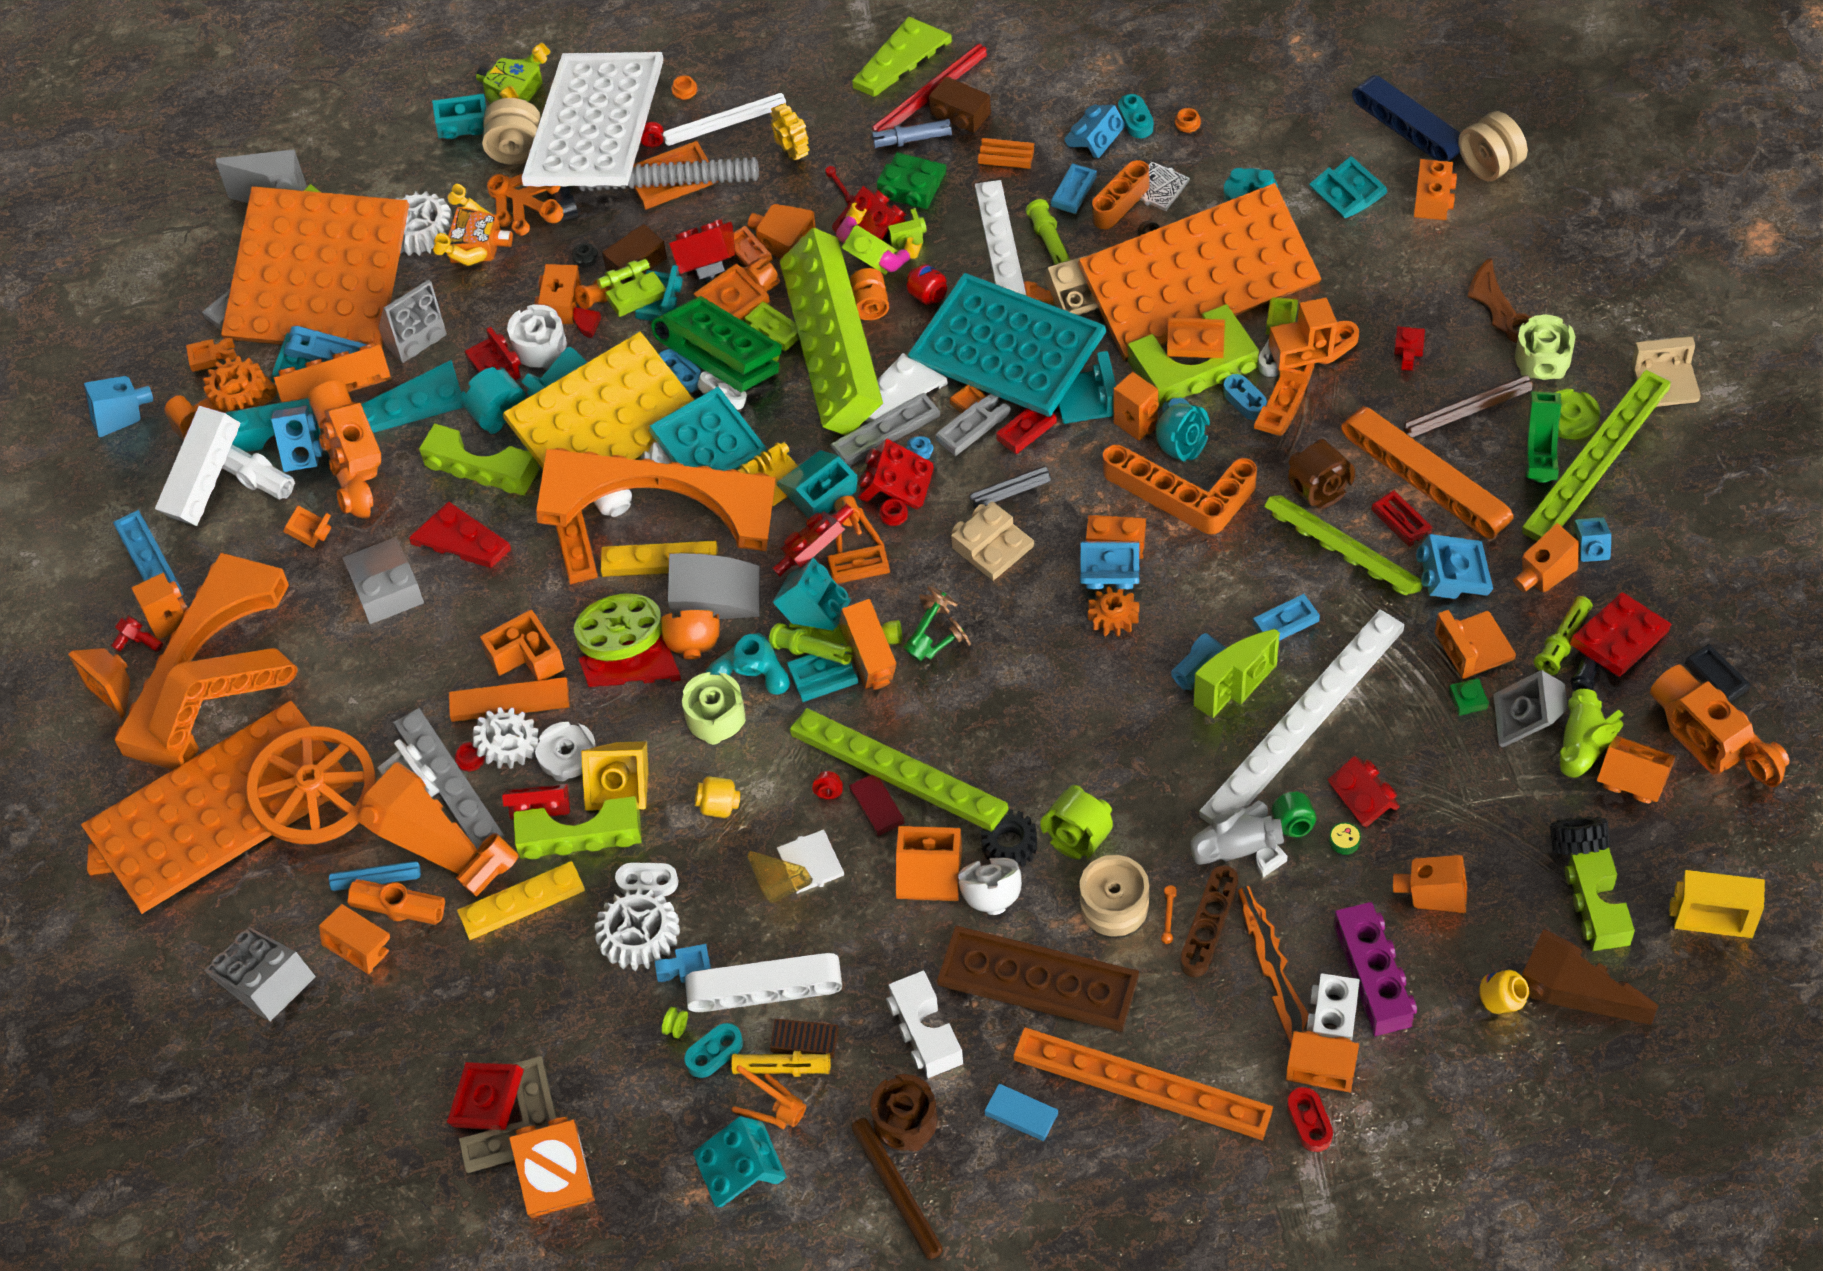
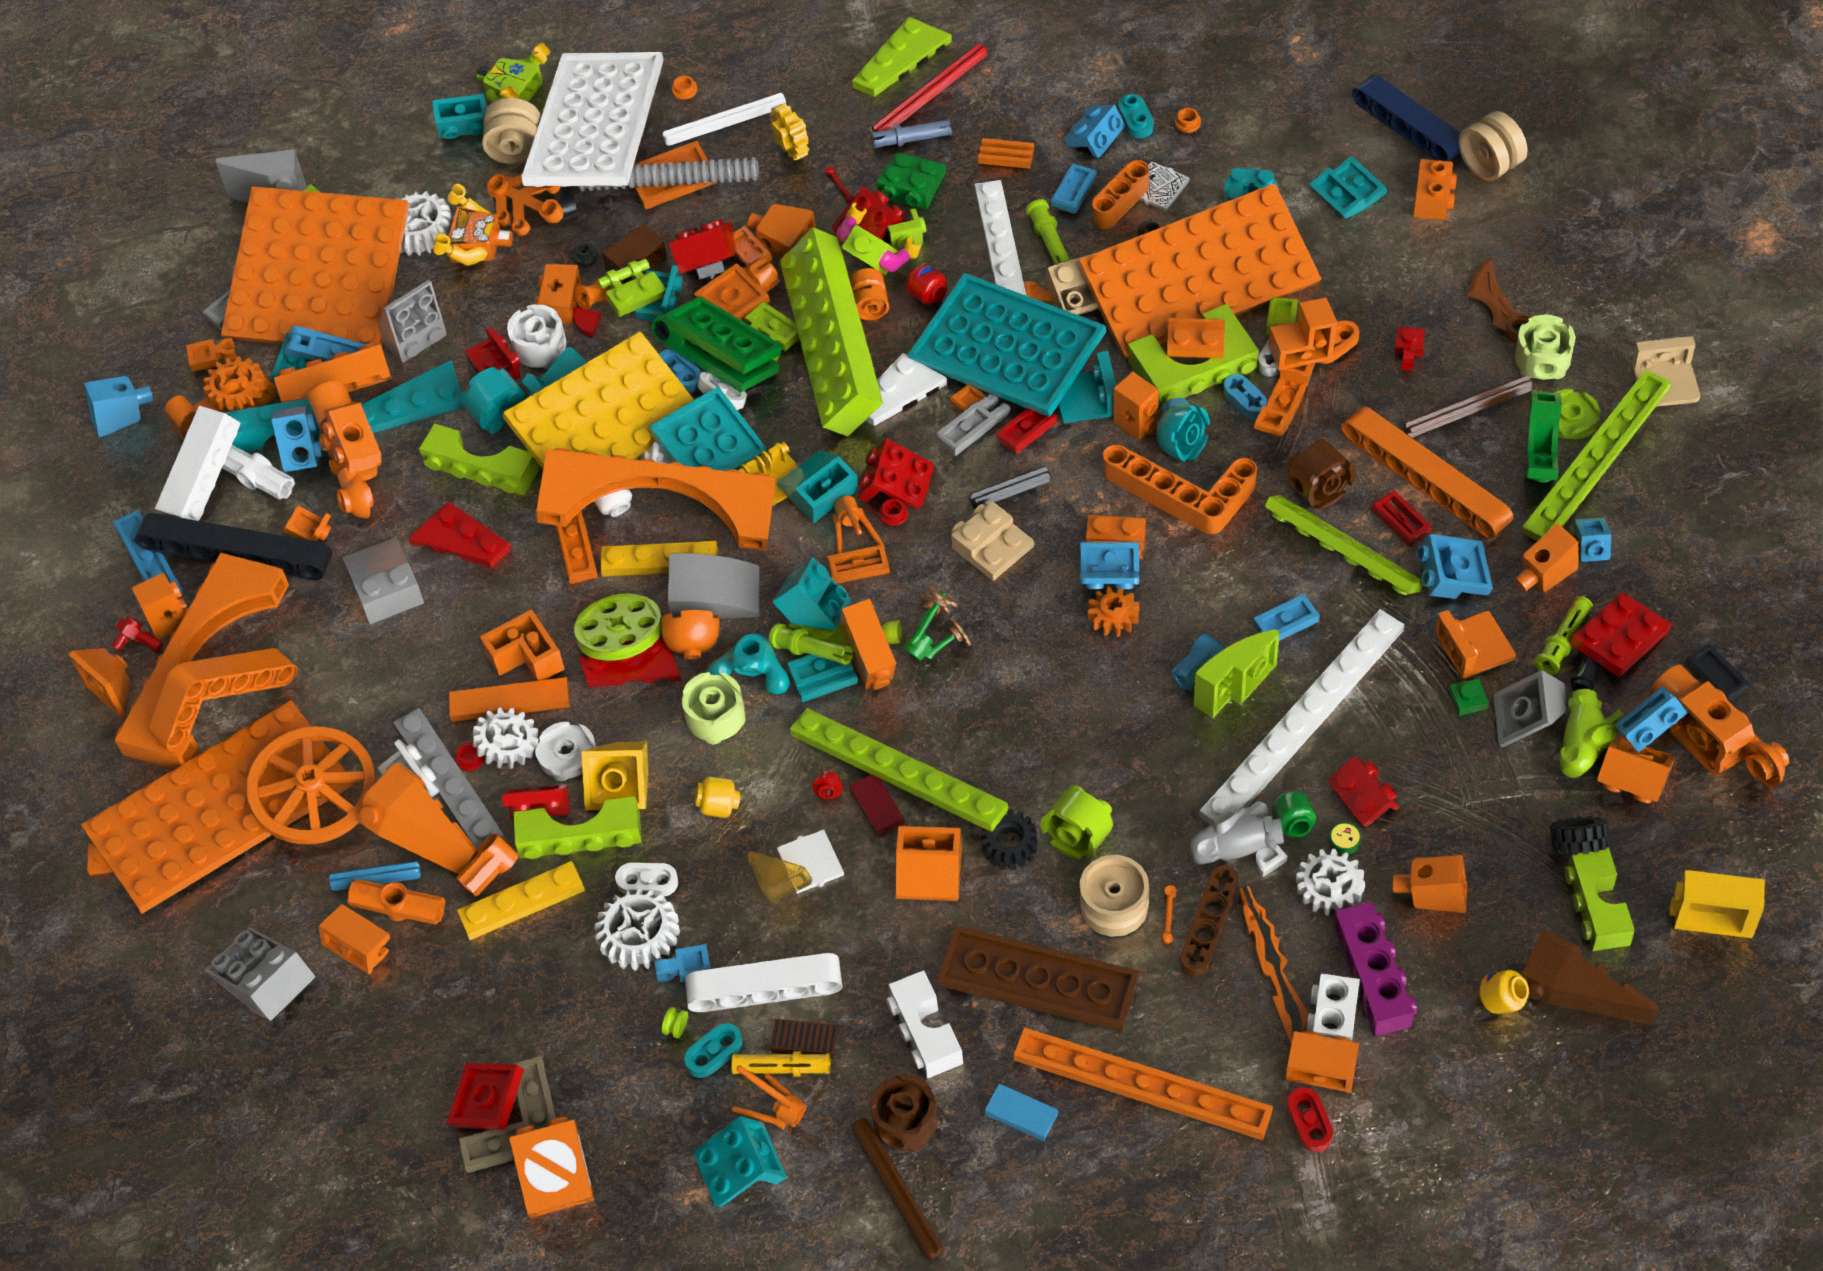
(207, 540): none -> black beam
(652, 140): red bush -> none
(817, 534): red plate -> none
(890, 425): light grey tile -> none
(925, 447): dark azure plate -> none
(960, 104): reddish brown brick -> none
(991, 886): white cylinder -> none
(1330, 881): none -> white gear
(1651, 718): none -> dark azure bracket

